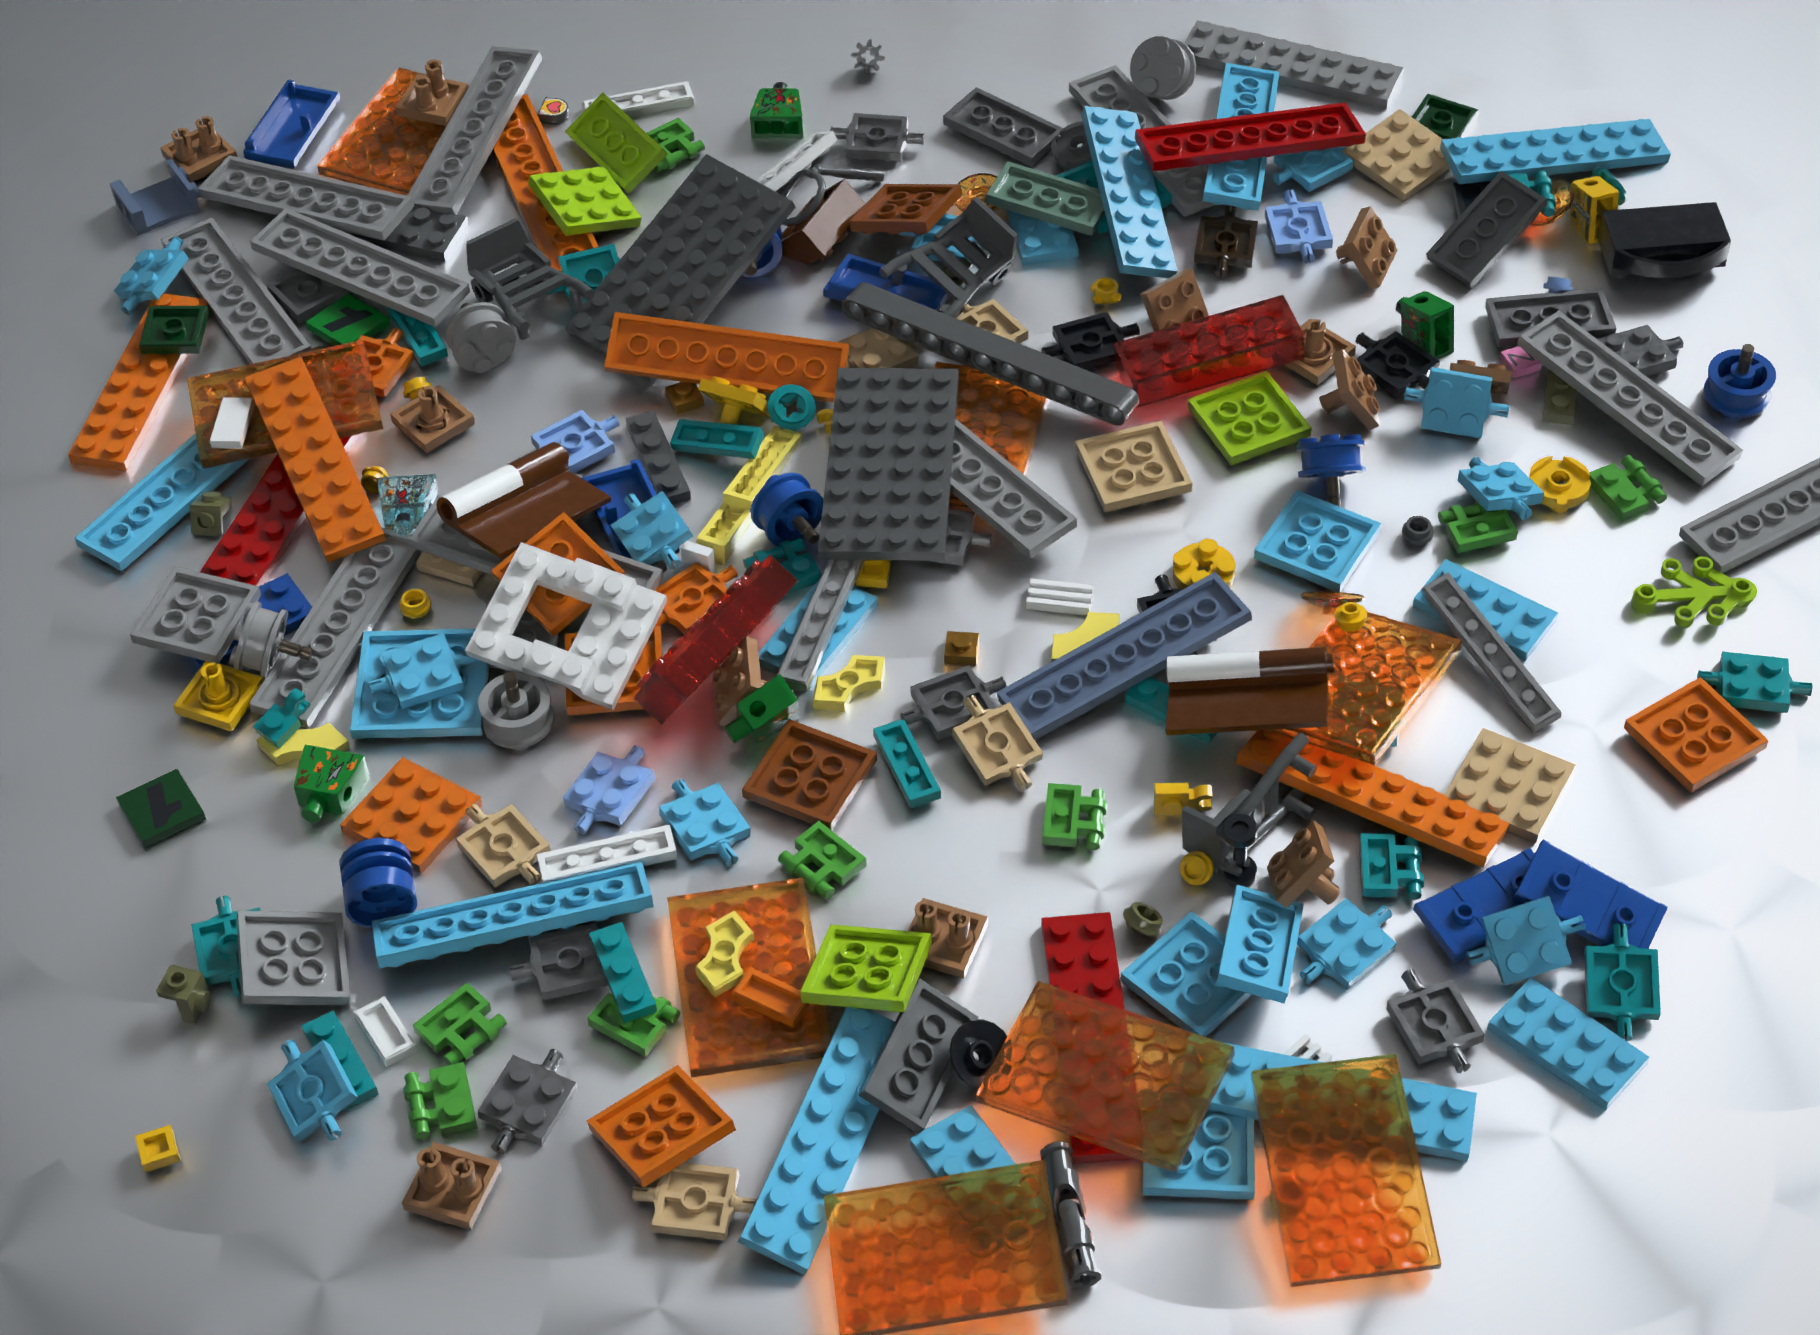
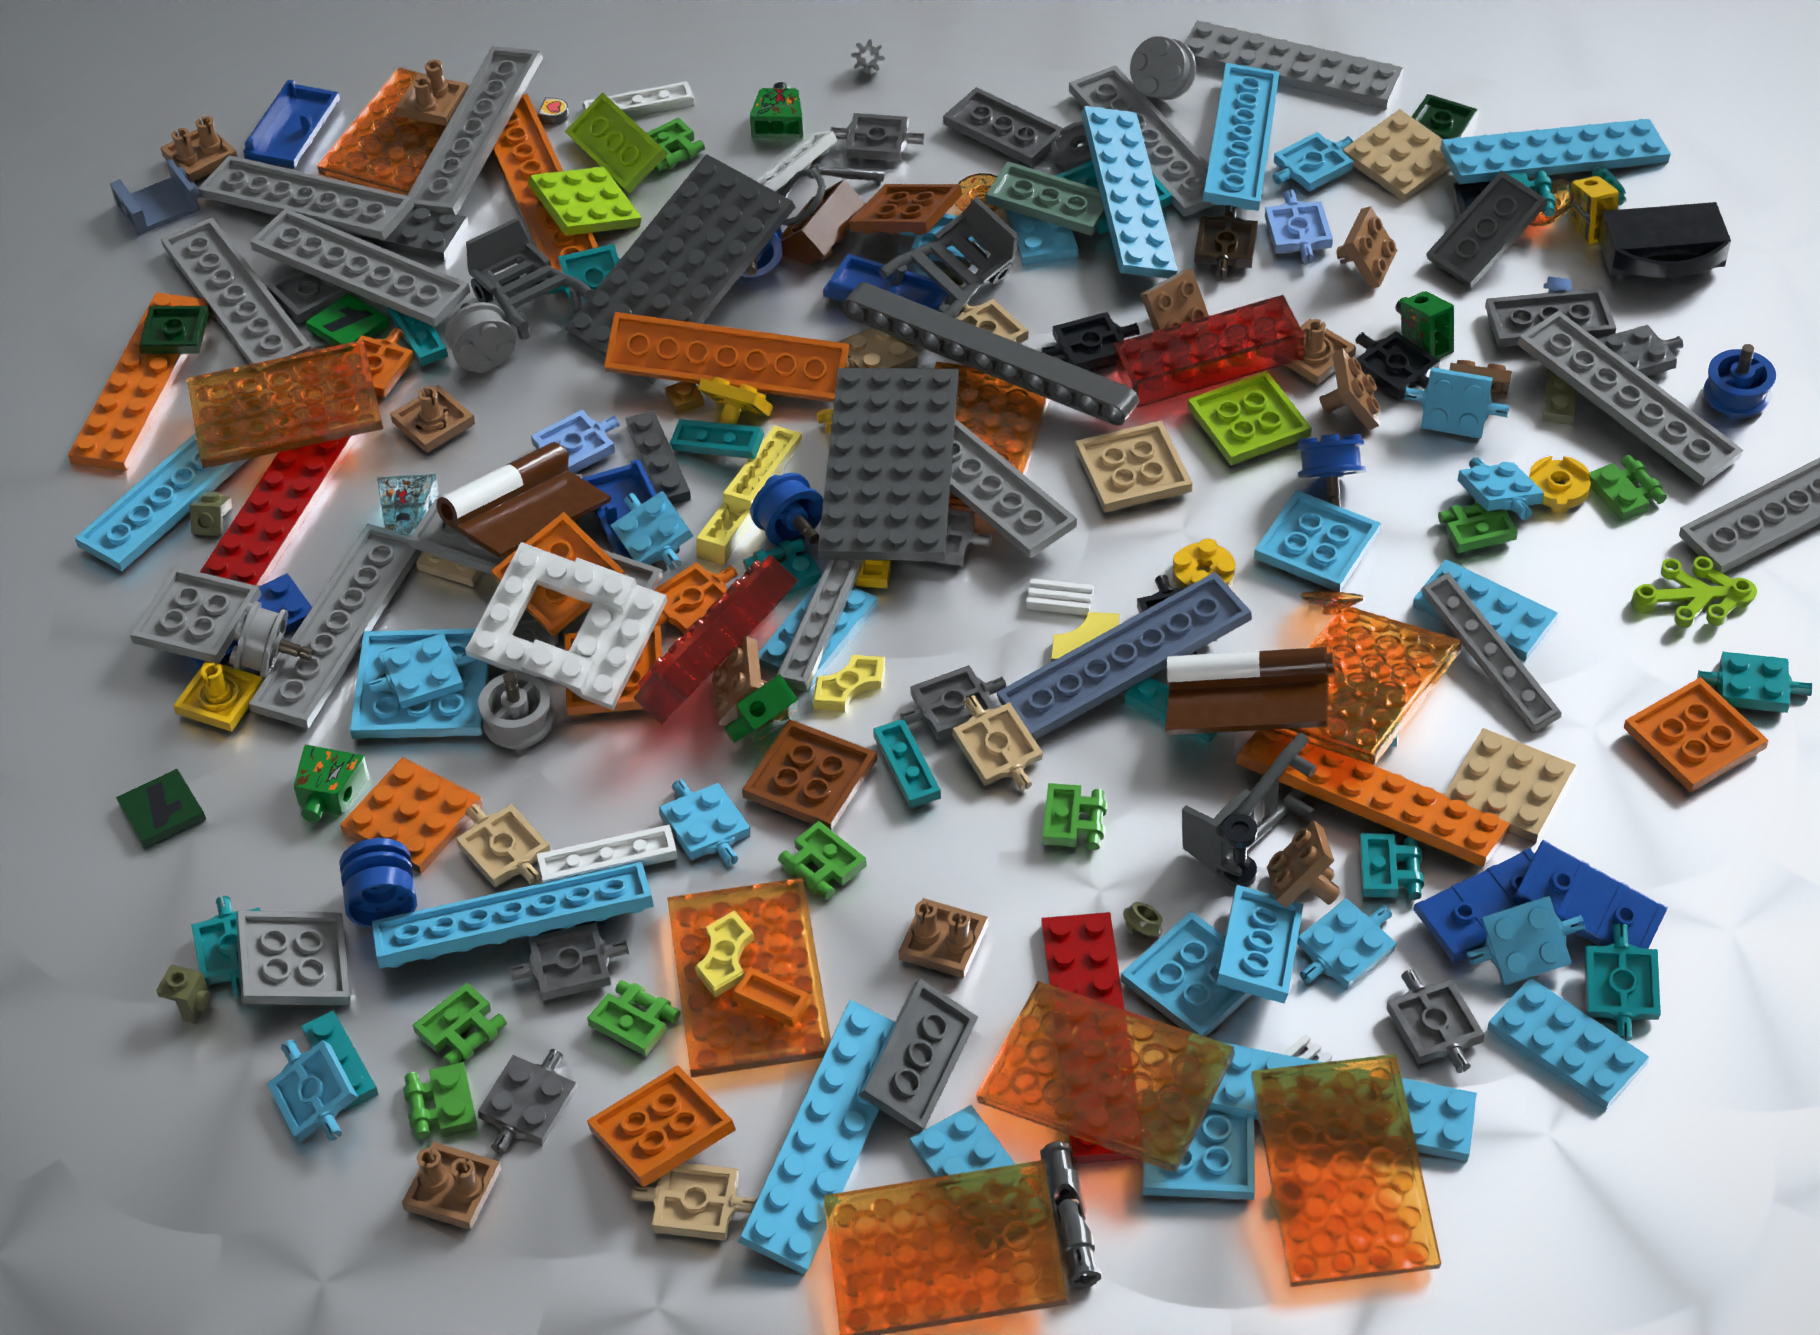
(151, 275): medium azure plate -> none
(157, 1148): yellow plate -> none
(232, 423): white tile -> none
(281, 722): teal plate -> none
(315, 459): orange plate -> none
(323, 736): light yellow tile -> none
(370, 476): yellow plate -> none
(385, 1031): white tile -> none
(413, 386): yellow plate -> none
(415, 603): yellow plate -> none
(609, 789): light blue plate -> none
(623, 972): teal plate -> none
(694, 552): white tile -> none
(785, 396): teal gear -> none
(866, 968): lime plate -> none
(961, 648): pearl gold plate -> none
(978, 1037): black dish -> none
(1105, 291): yellow plate -> none
(1173, 797): yellow plate -> none
(1196, 868): yellow plate -> none
(1249, 136): red plate -> none
(1350, 616): yellow plate -> none
(1417, 530): dark grey plate -> none
(1519, 362): bright pink tile -> none

